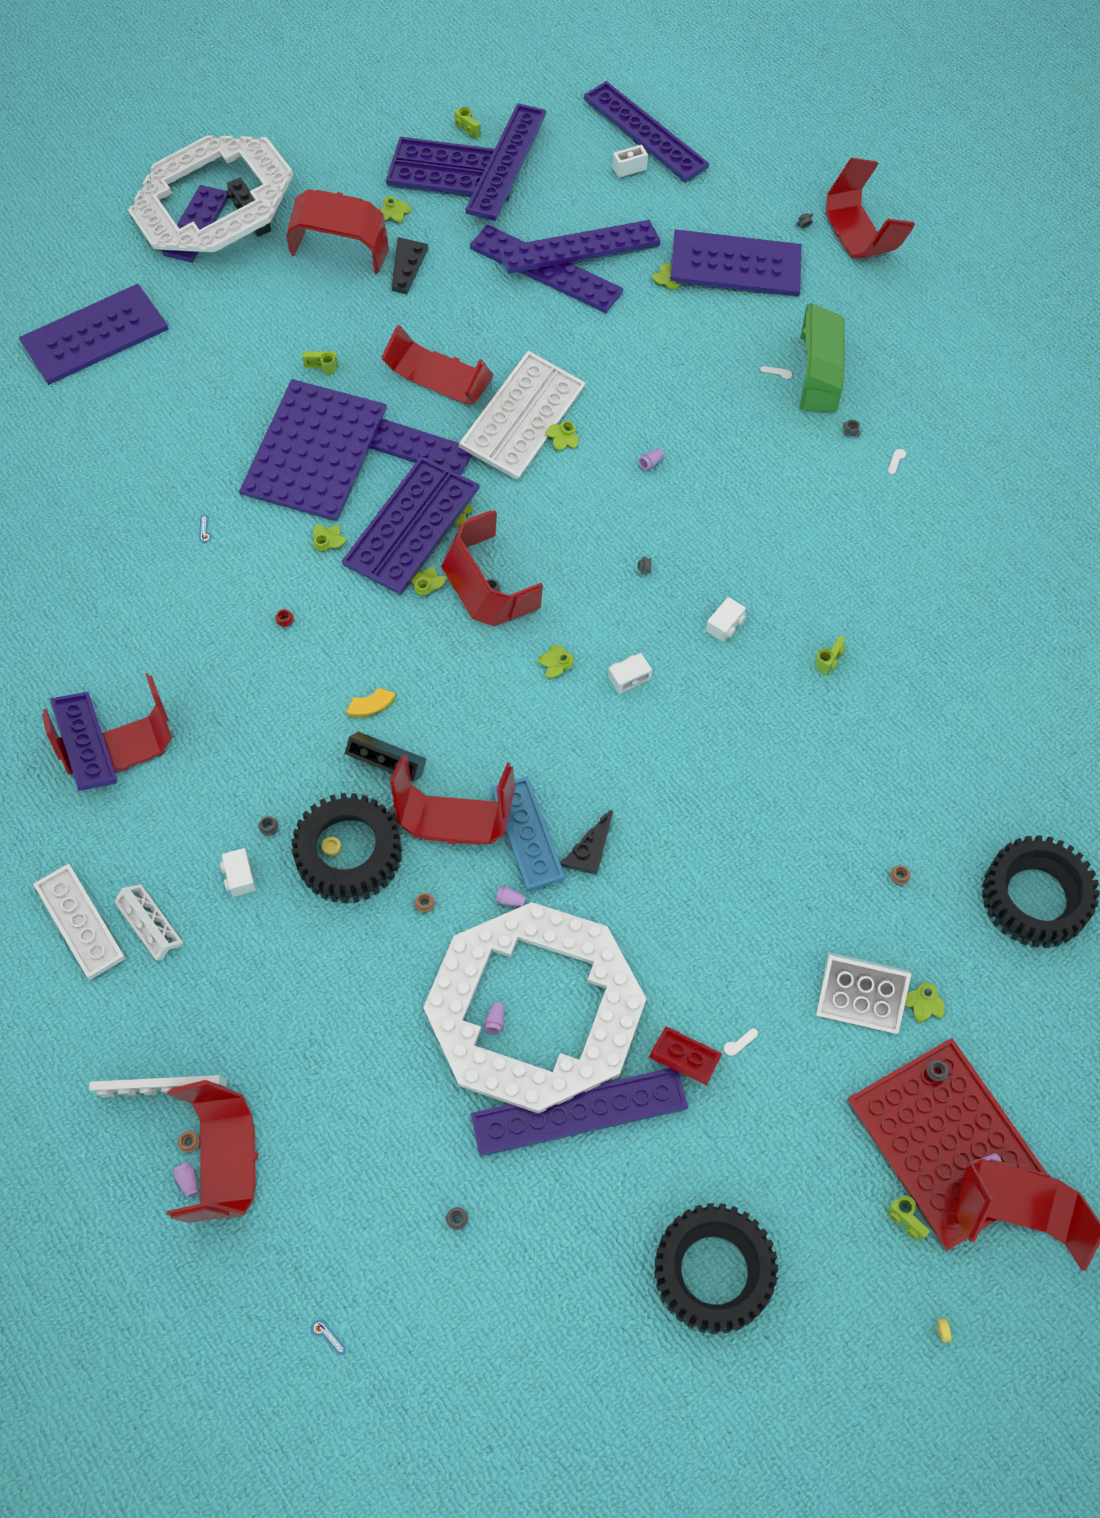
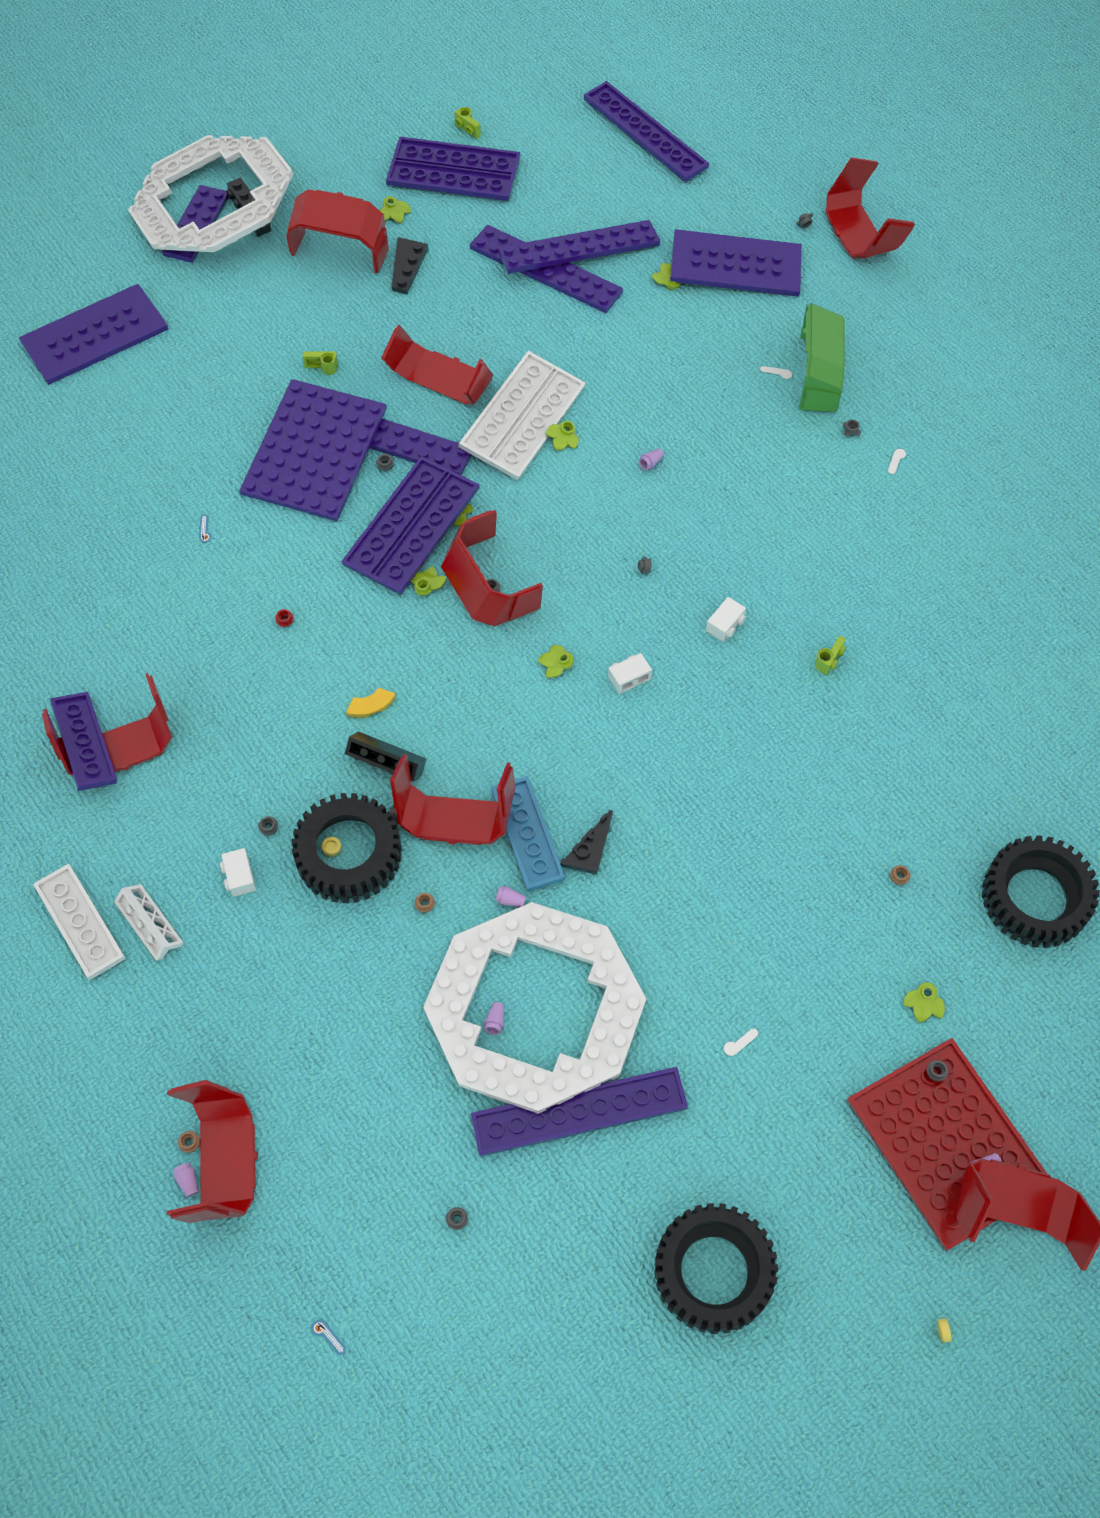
(147, 1086): white plate -> none
(329, 537): lime plate -> none
(385, 458): none -> dark grey plate
(506, 162): dark purple plate -> none
(630, 161): white brick -> none
(685, 1055): red plate -> none
(863, 993): white slope -> none
(914, 1227): lime plate -> none

